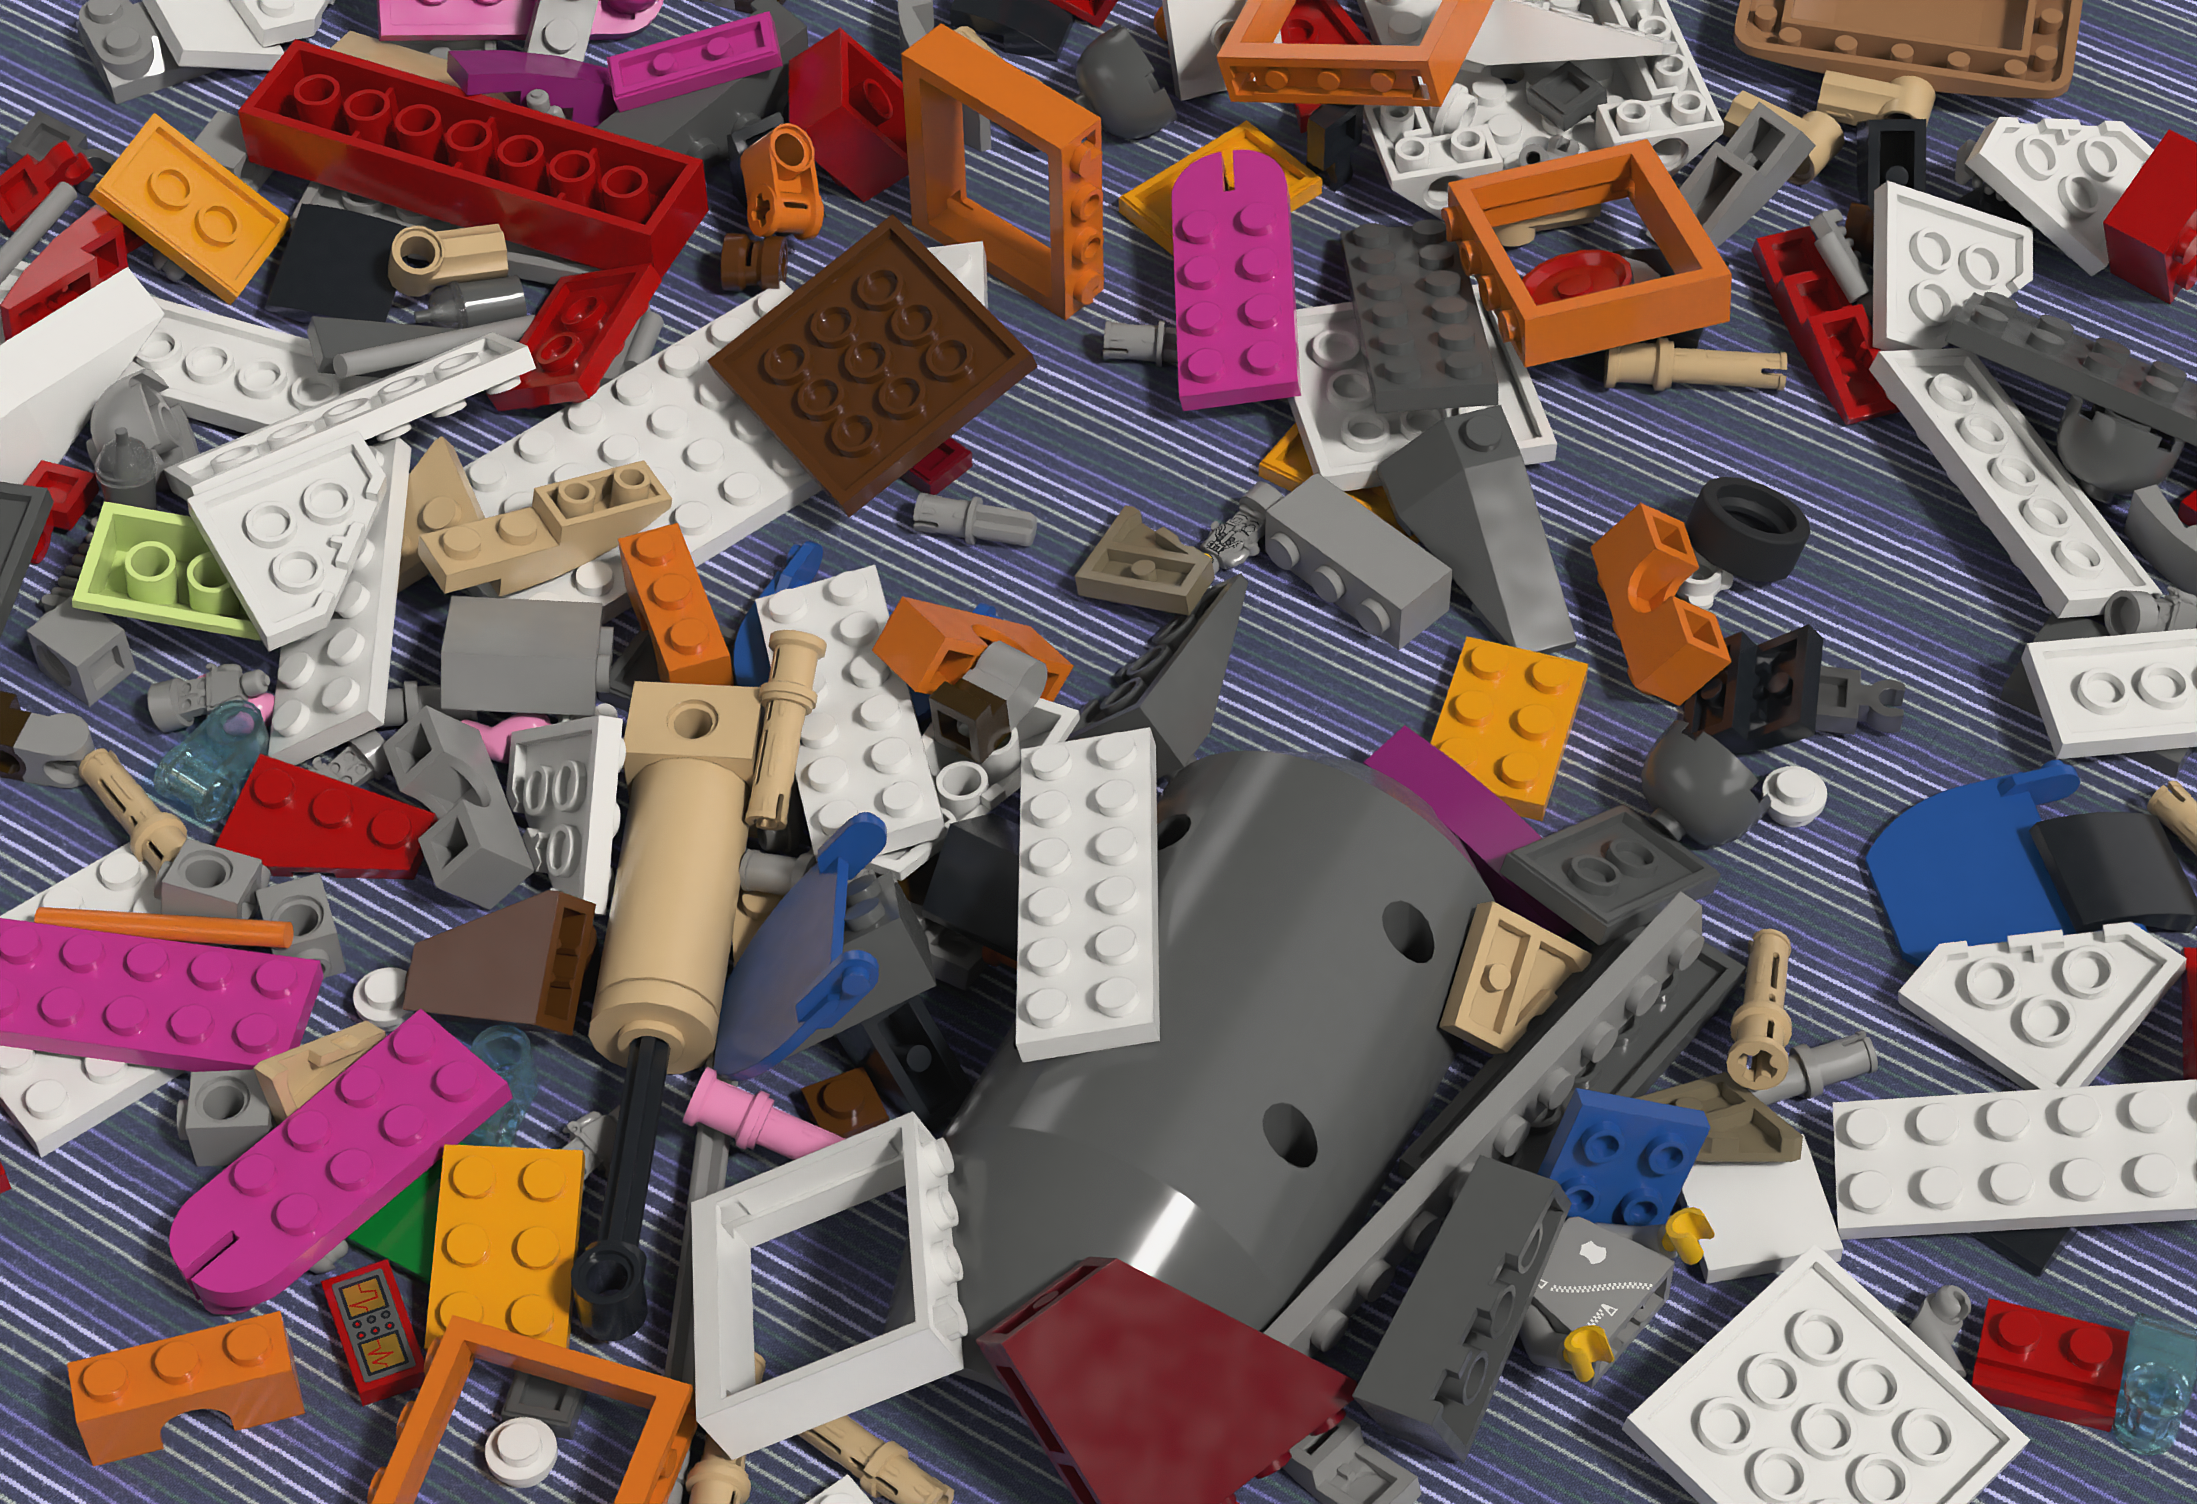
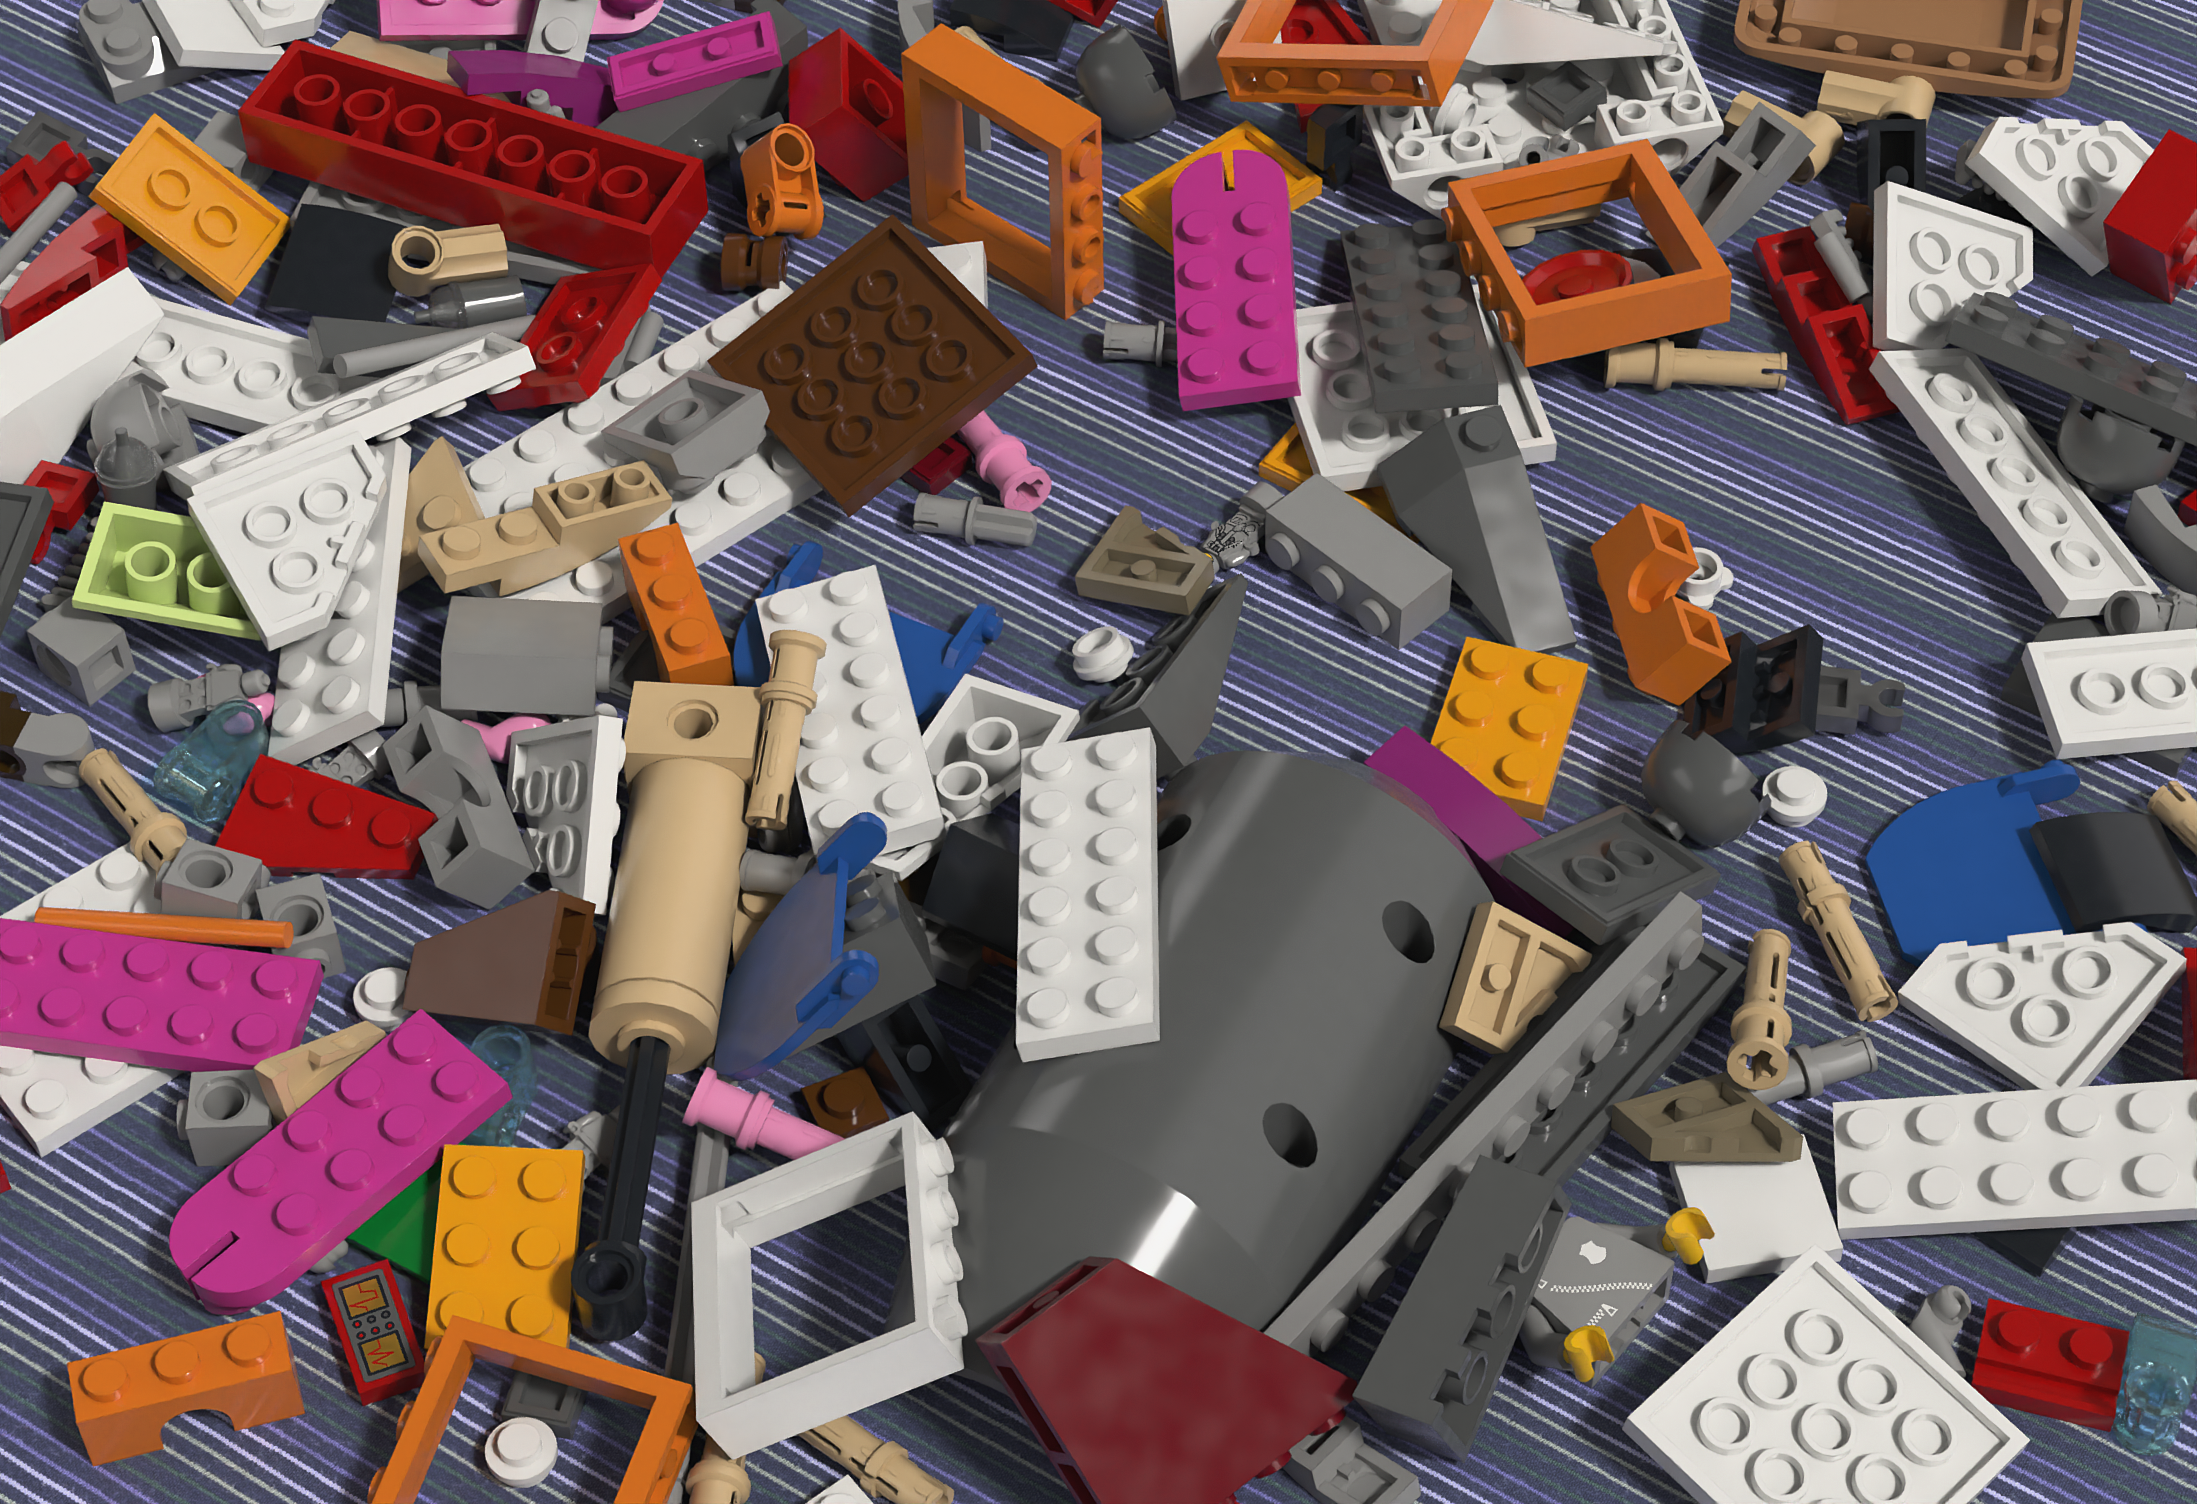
(693, 429): none -> light grey slope
(942, 643): orange arch -> none
(987, 700): leg -> none
(1004, 463): none -> bright pink pin
(1102, 654): none -> white plate
(1623, 1157): blue plate -> none
(1747, 529): black tyre -> none
(1826, 908): none -> tan pin

